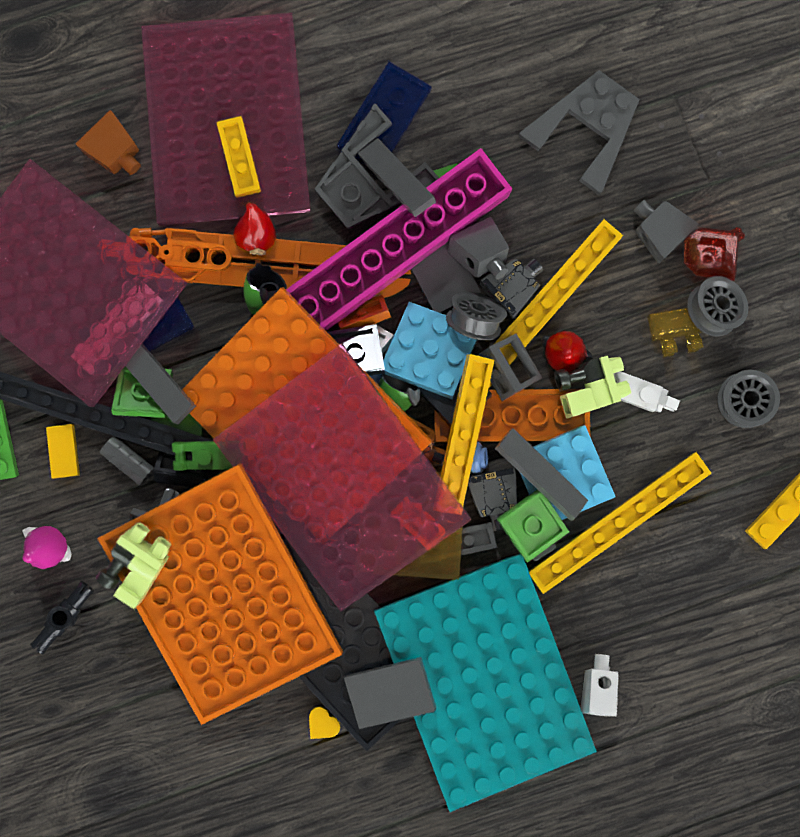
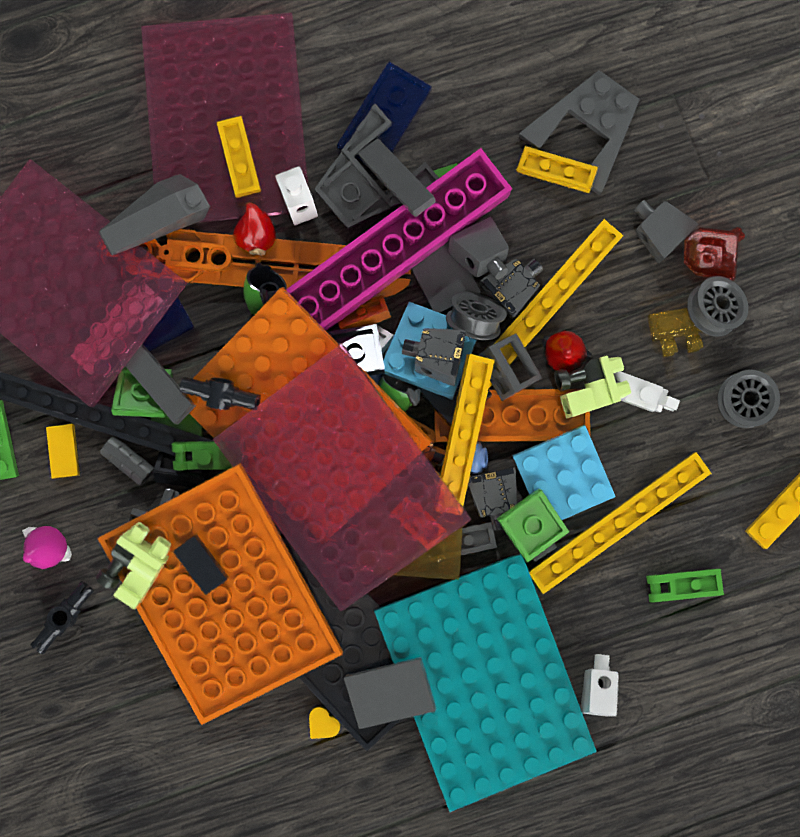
(110, 145): dark orange torso -> none
(159, 211): none -> dark grey wedge
(200, 564): none -> black tile
(219, 393): none -> black pin
(296, 194): none -> white torso
(437, 353): none -> dark grey torso
(541, 474): dark grey tile -> none
(557, 169): none -> yellow tile
(686, 585): none -> bright green plate

